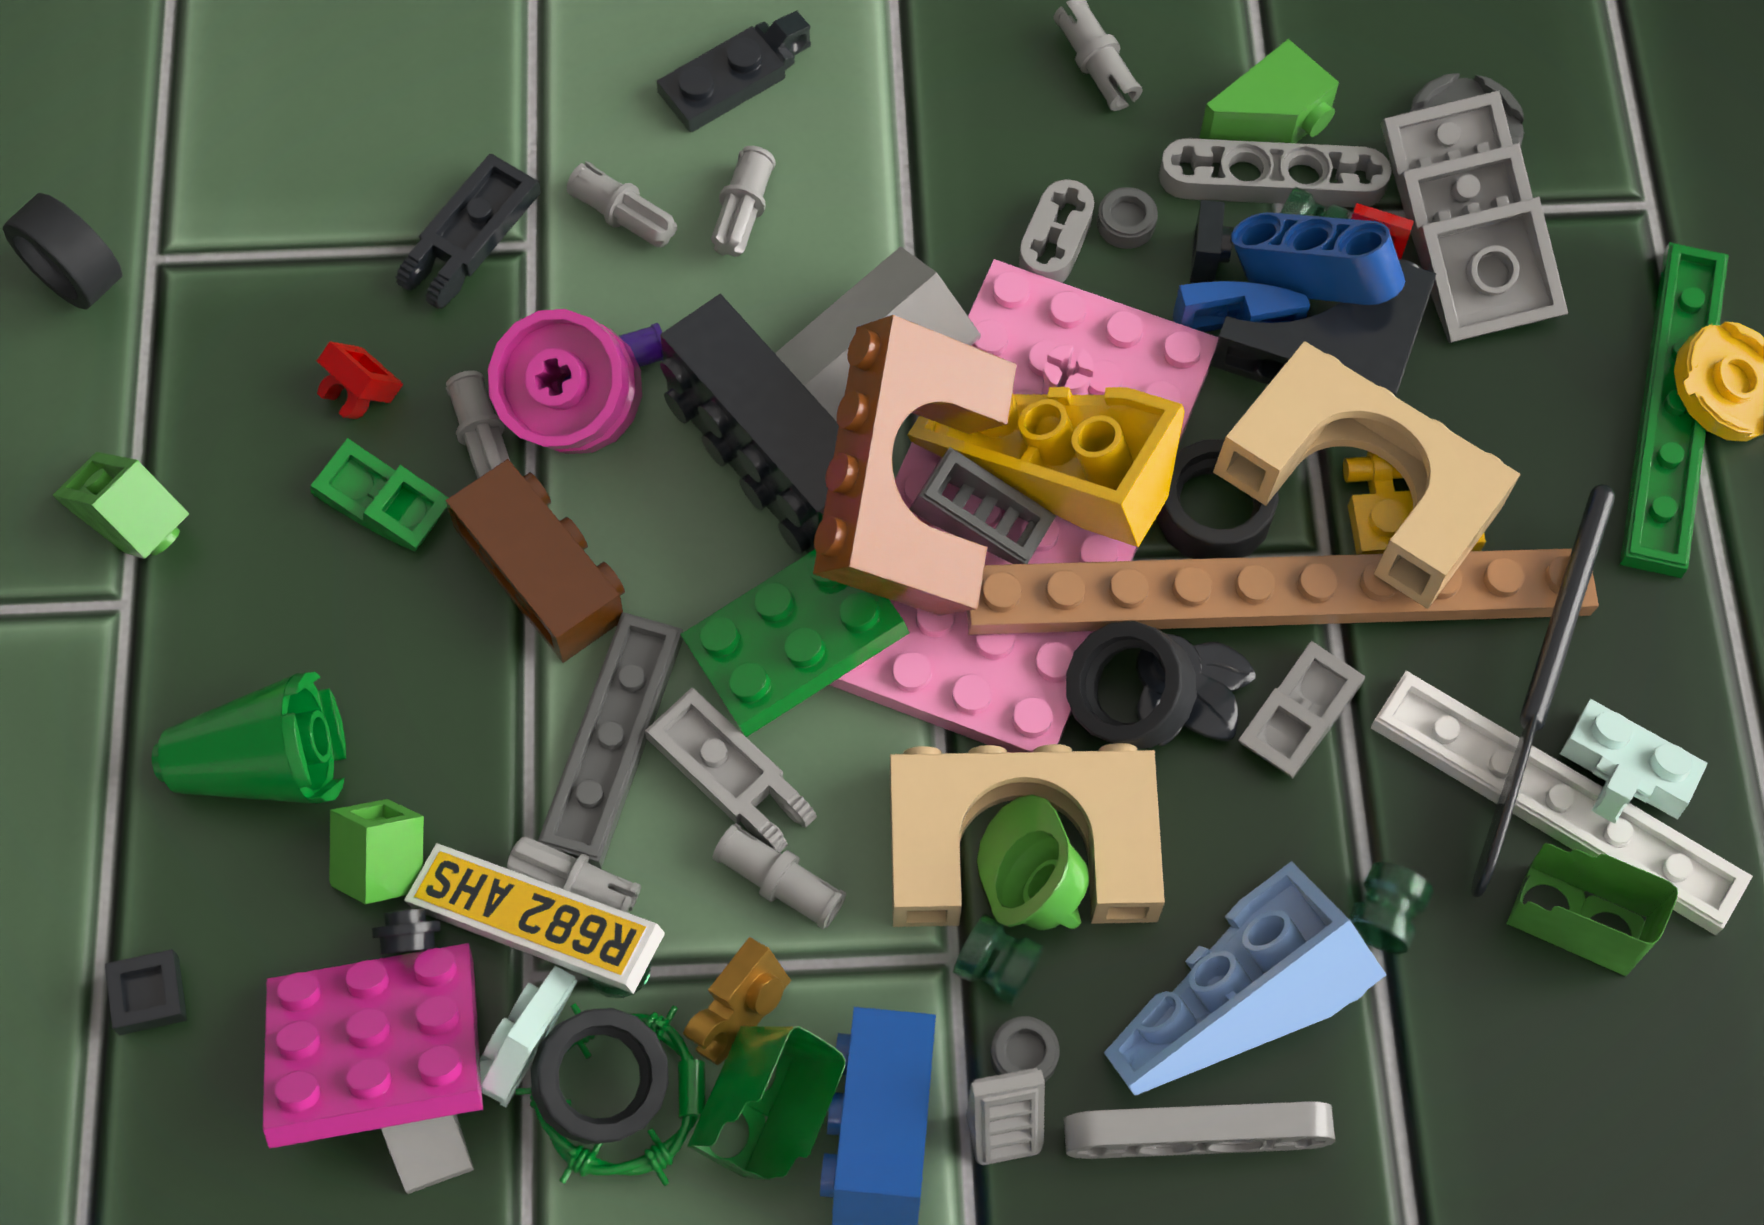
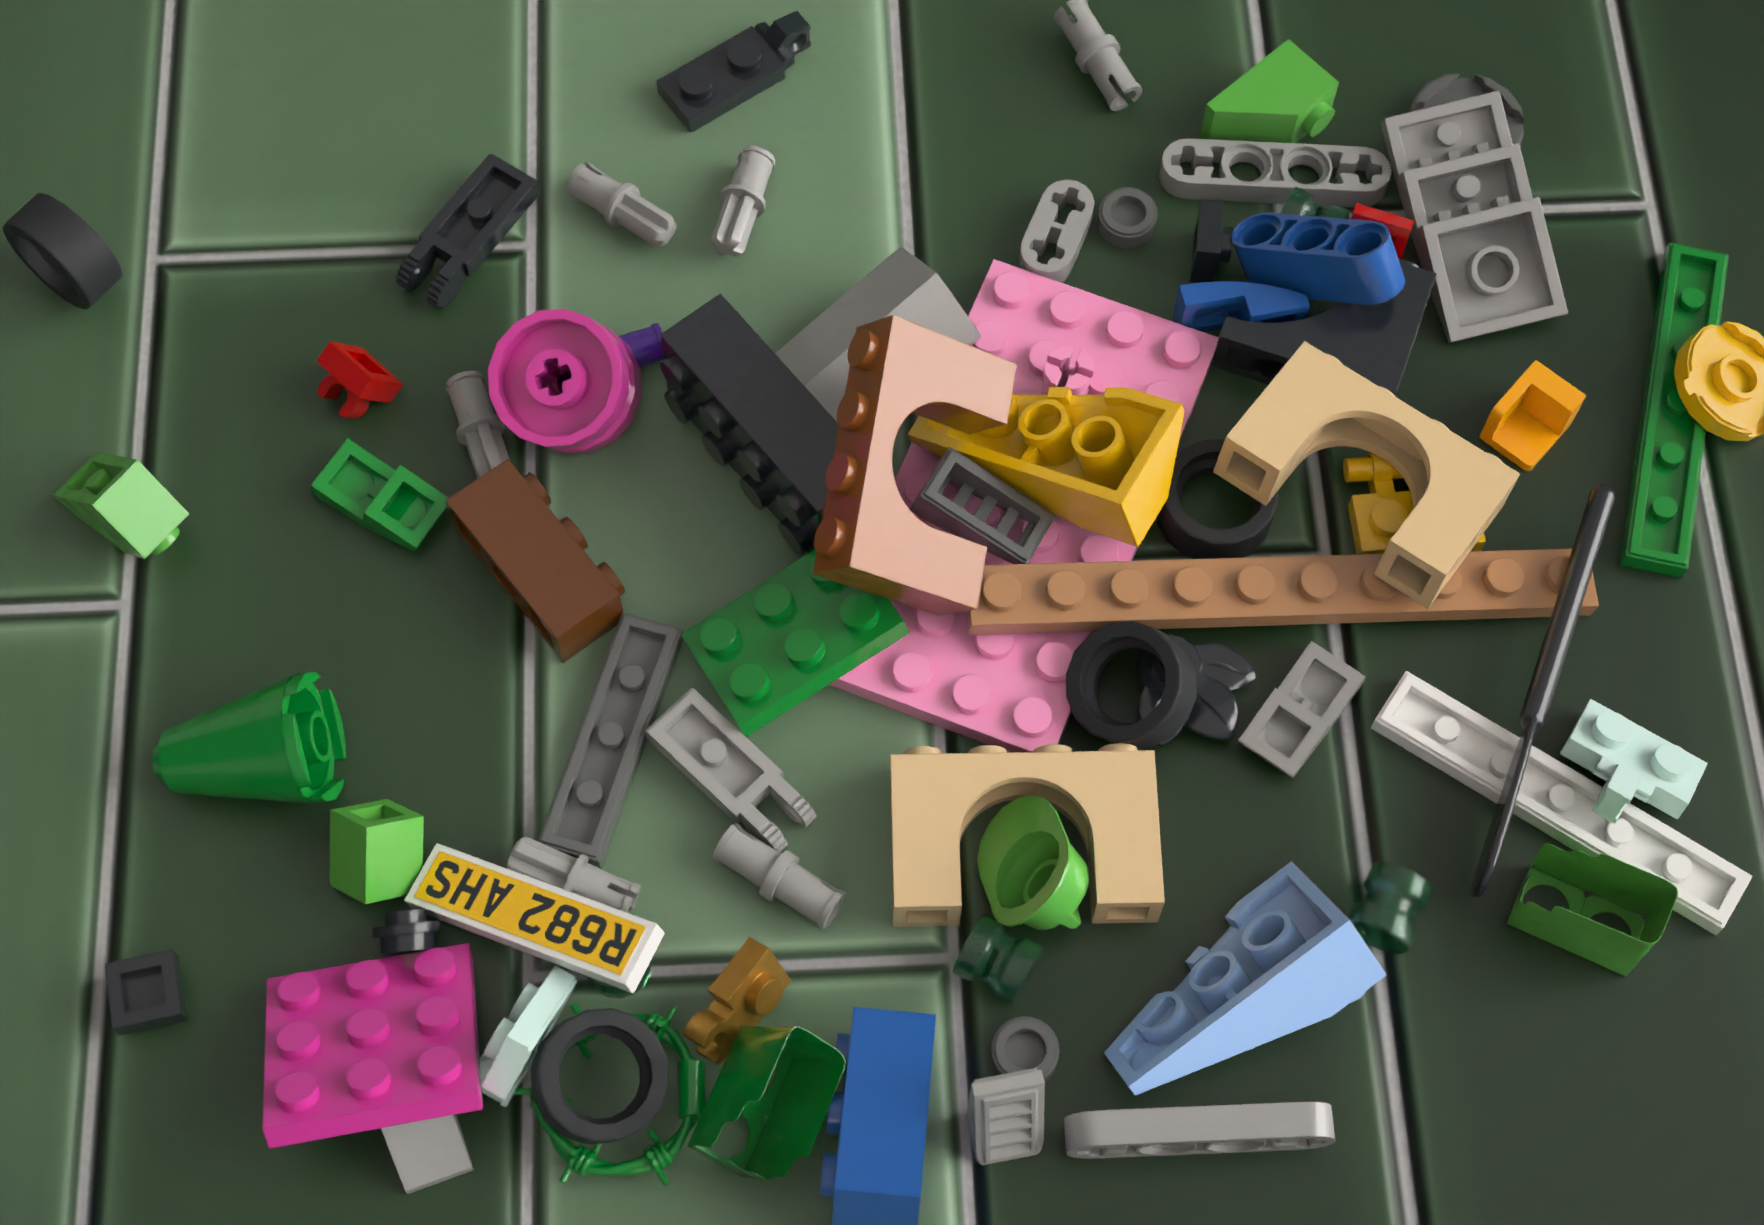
(1532, 416): none -> light orange panel

